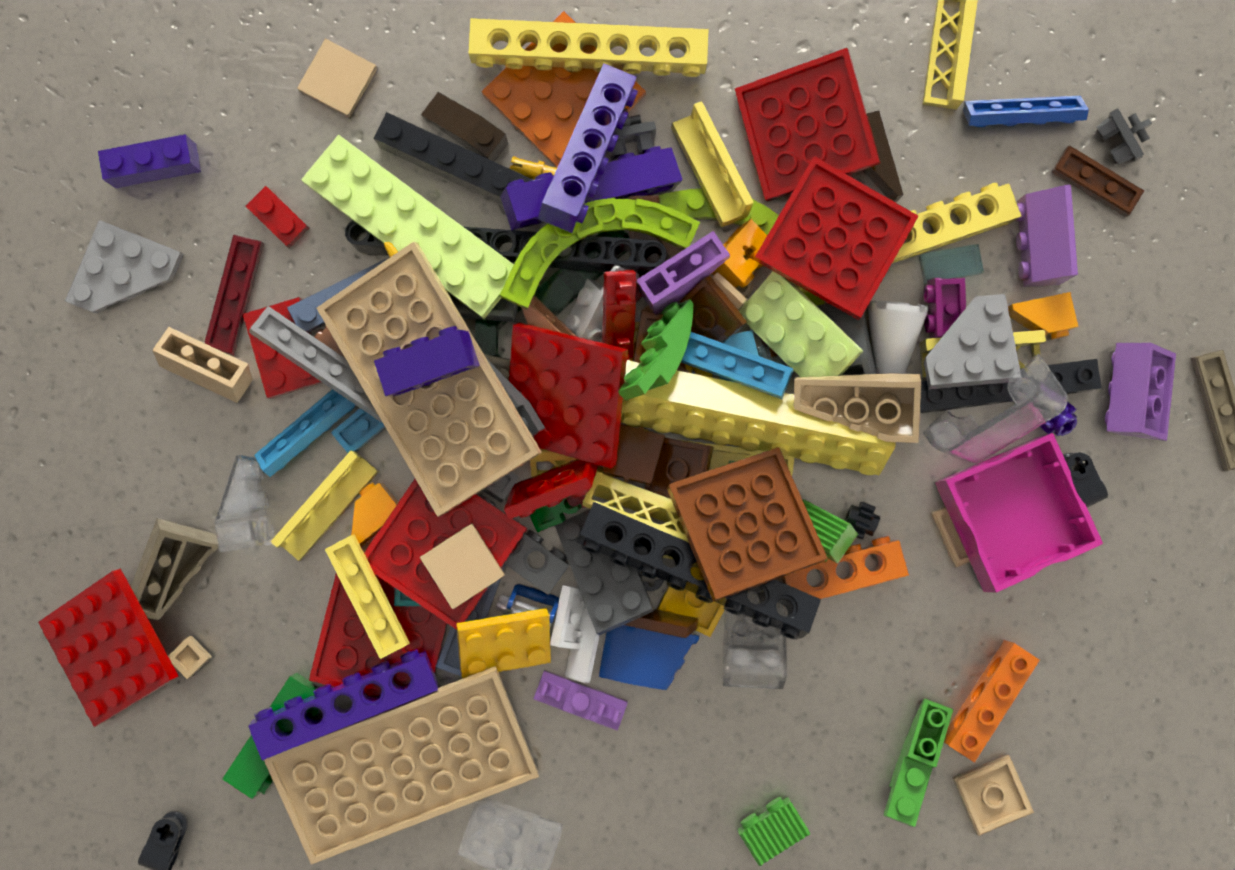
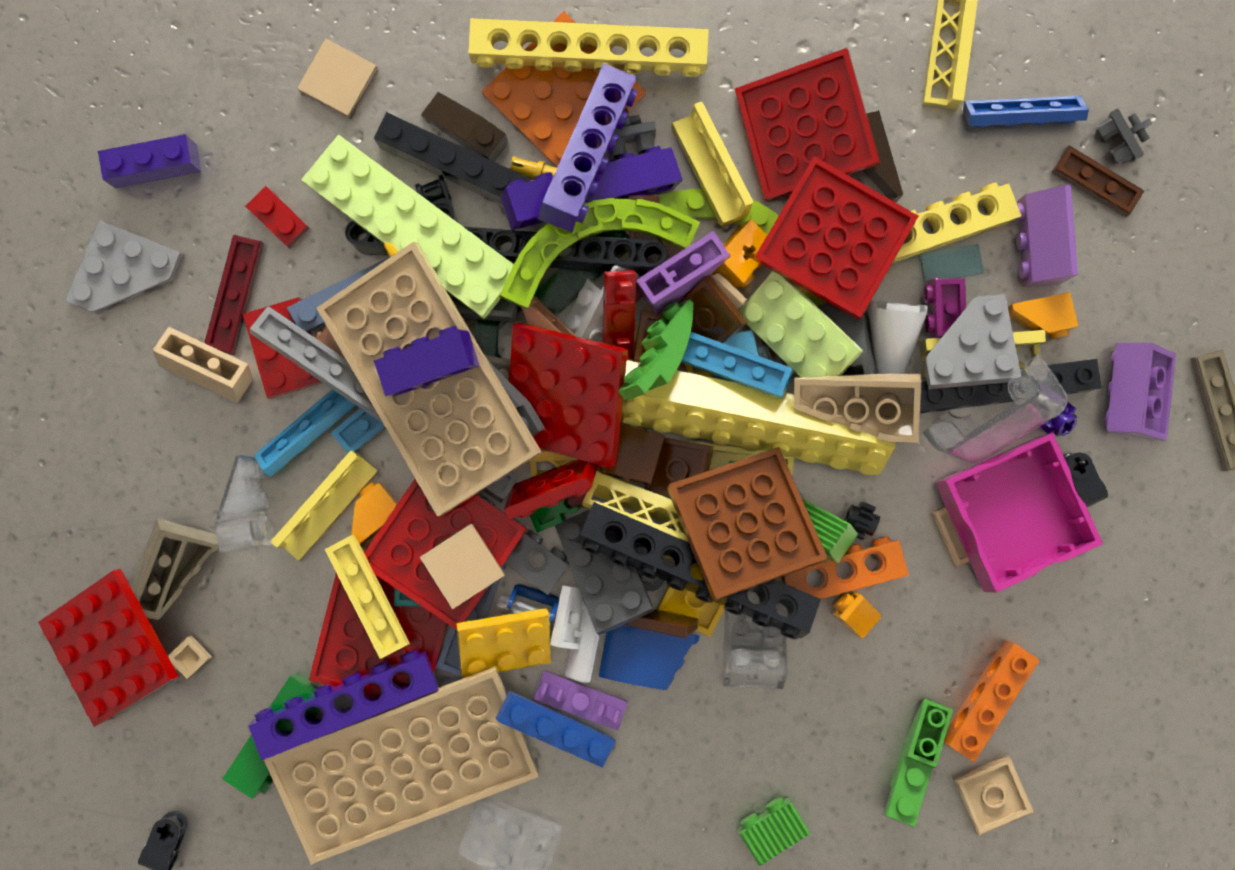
(439, 195): none -> black piece
(555, 729): none -> blue plate
(855, 613): none -> light orange slope

